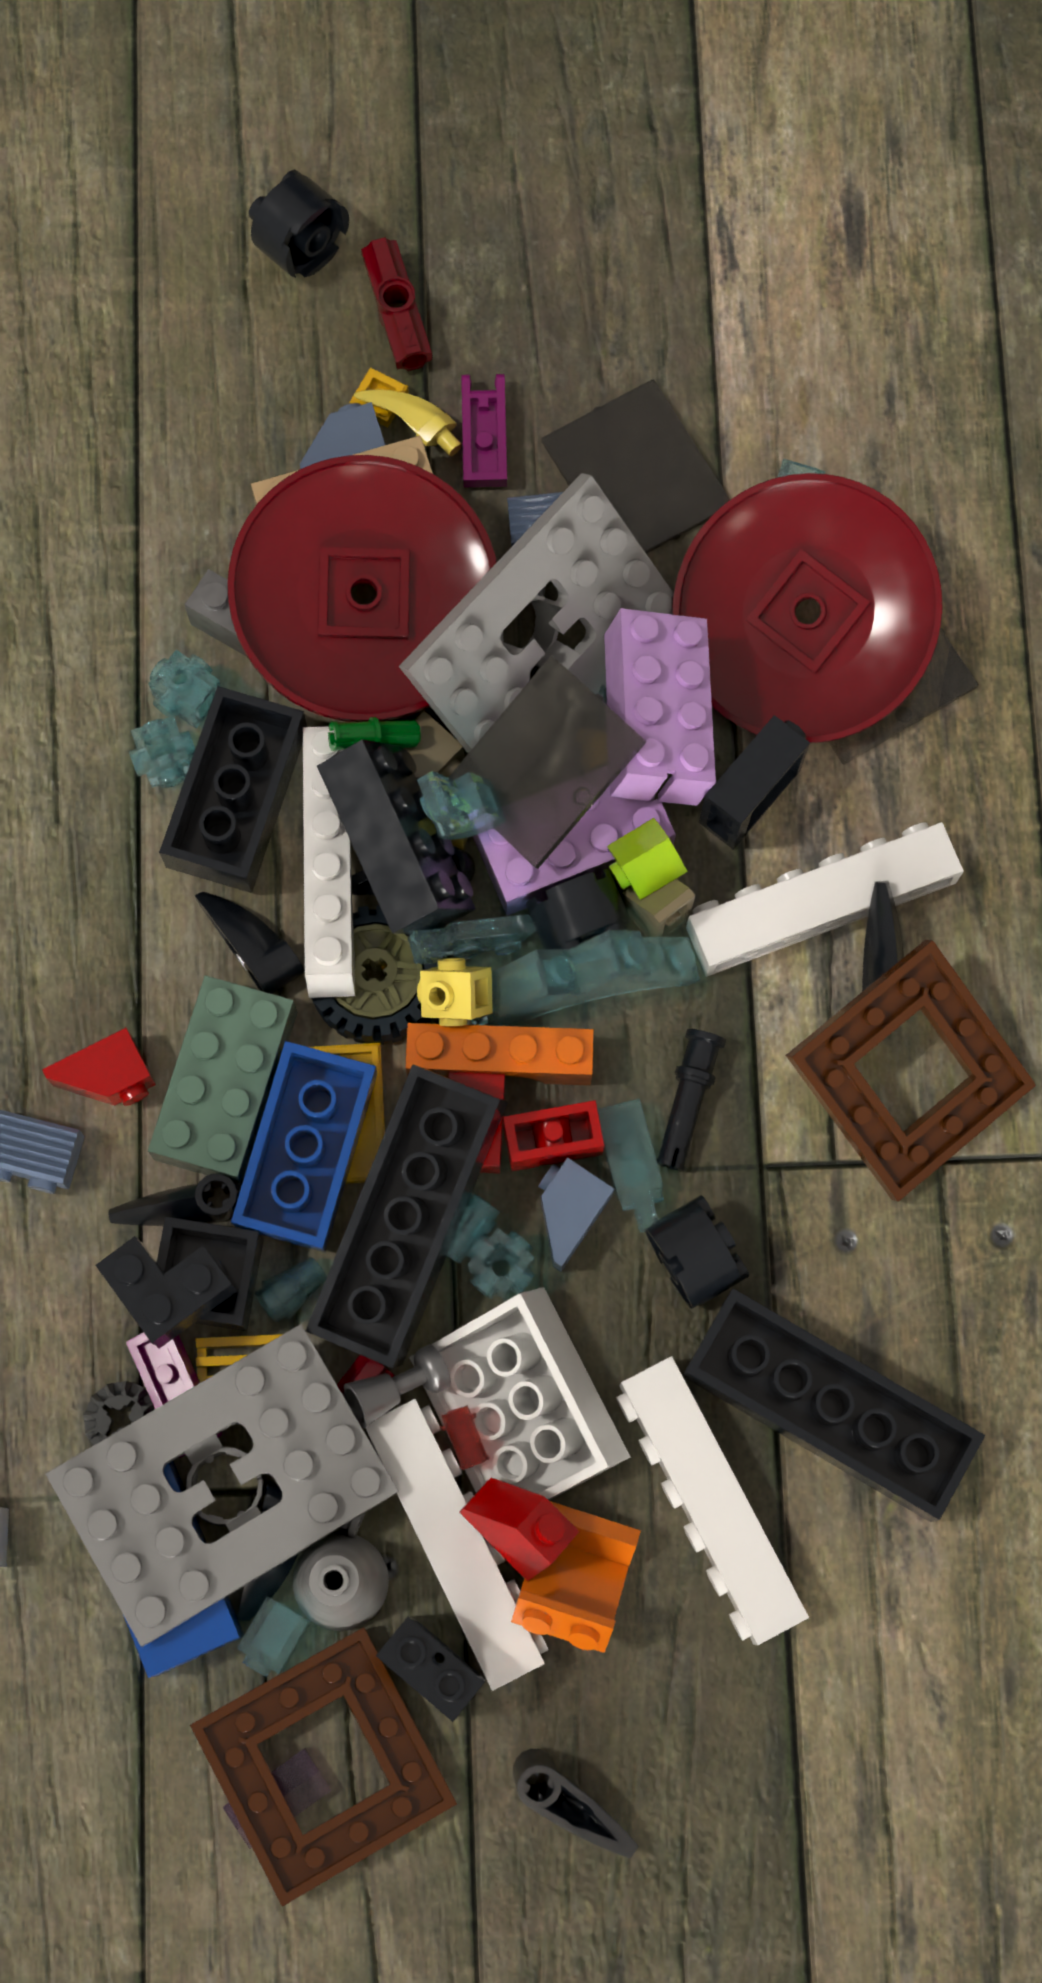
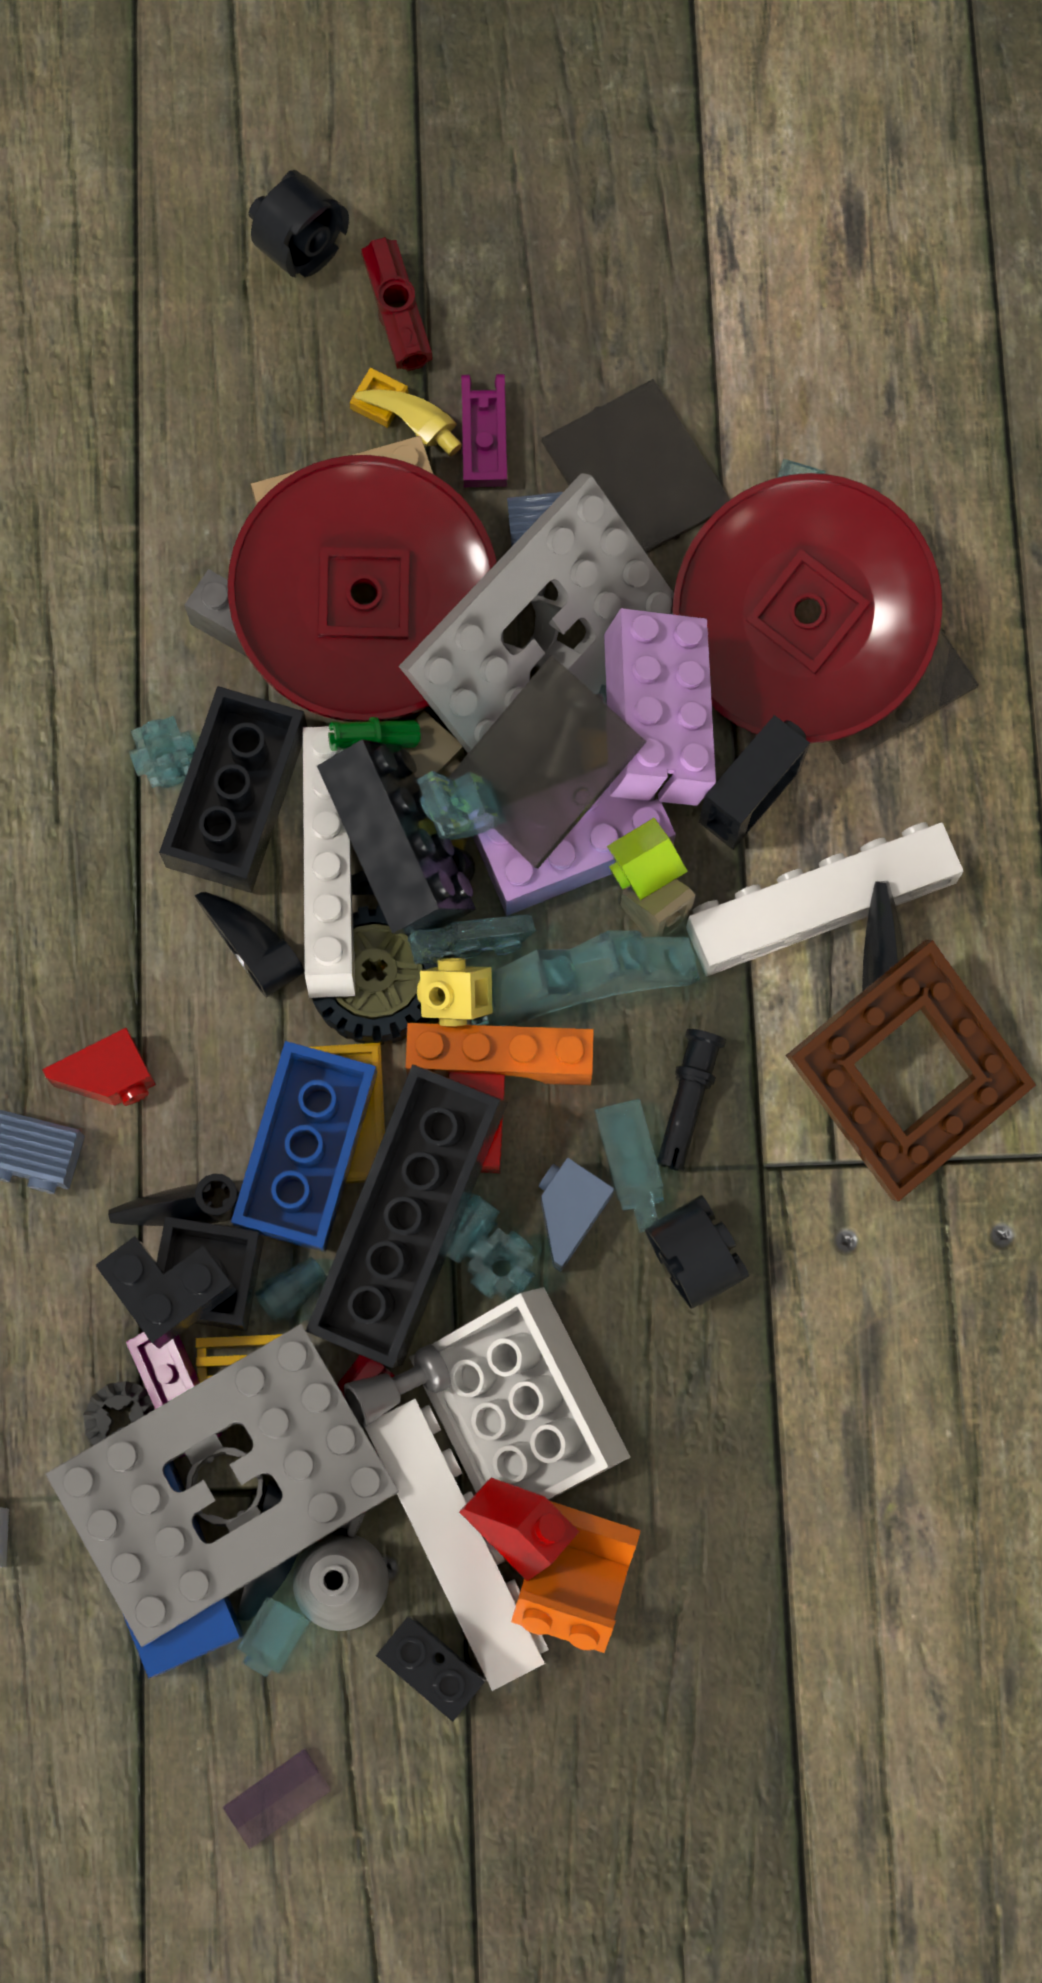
(183, 687): clear light blue brick -> none
(222, 1079): sand green brick -> none
(345, 433): sand blue slope -> none
(415, 1787): reddish brown plate -> none
(464, 1437): clear red pin -> none
(553, 1135): red brick -> none
(567, 1803): black piece -> none
(579, 911): black brick -> none
(712, 1501): white brick -> none
(834, 1406): black brick -> none

